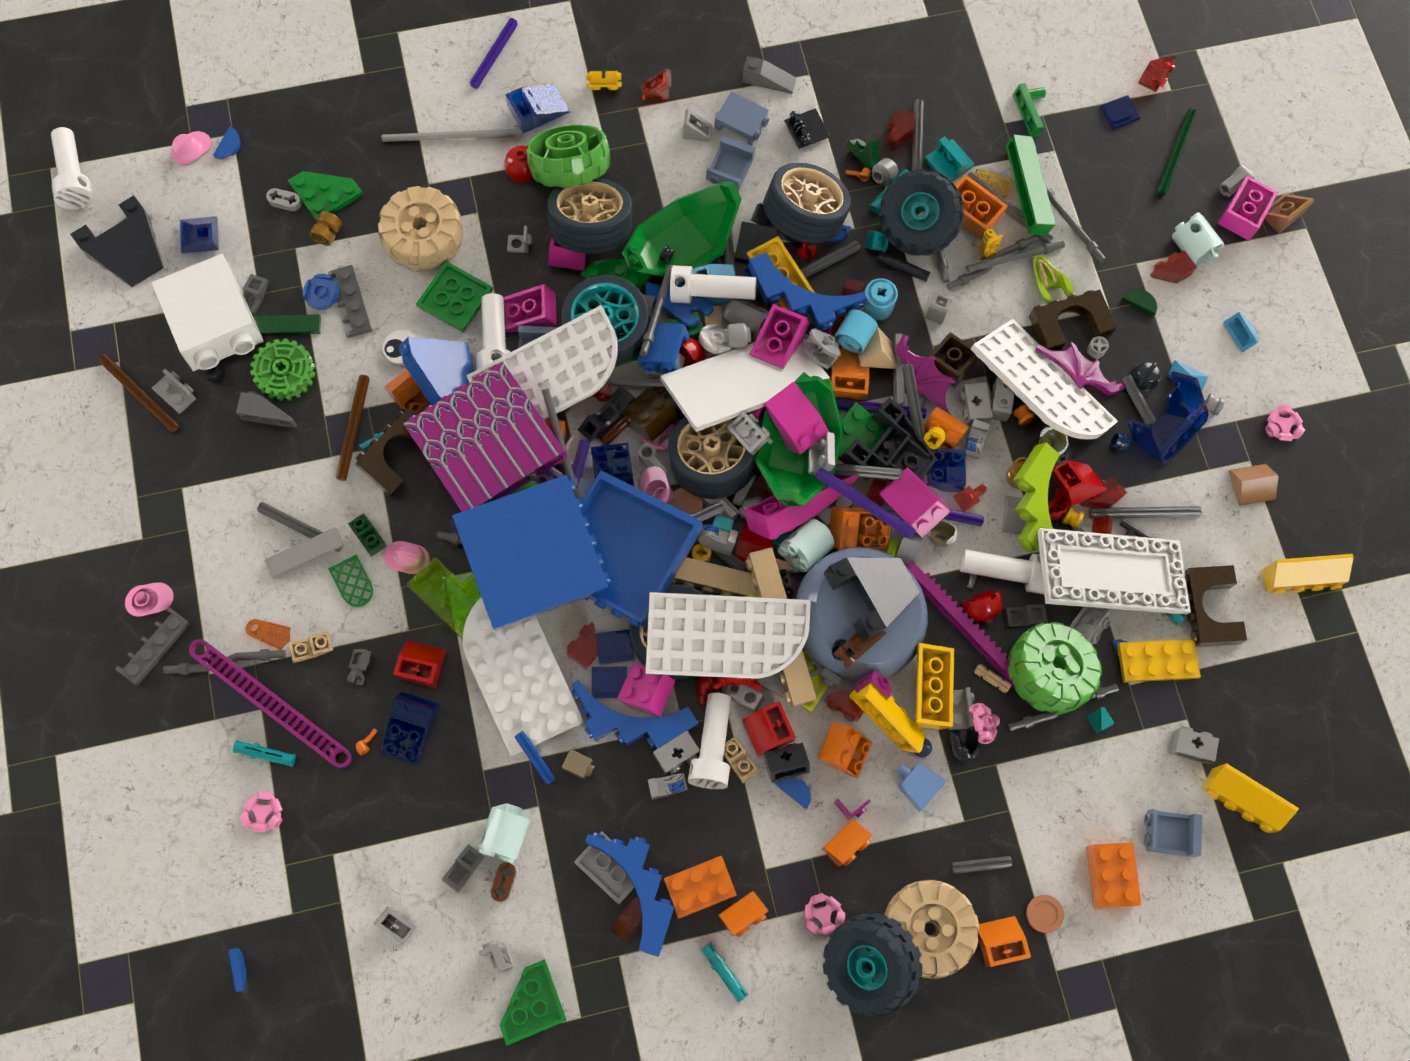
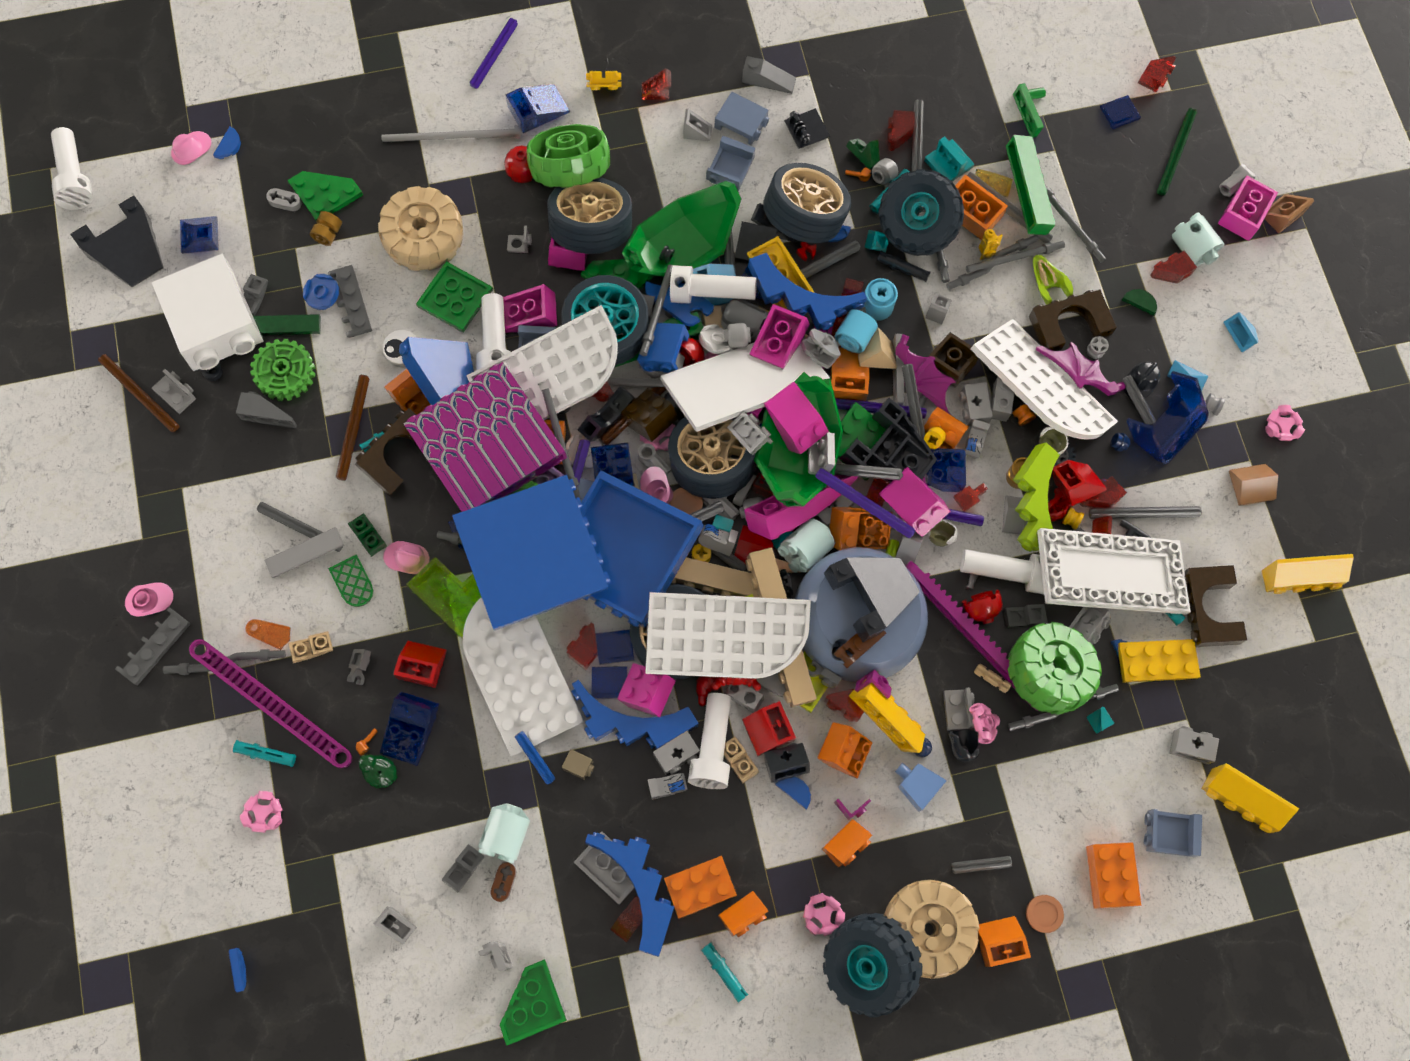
(372, 764): none -> dark green piece
(934, 686): yellow slope -> none

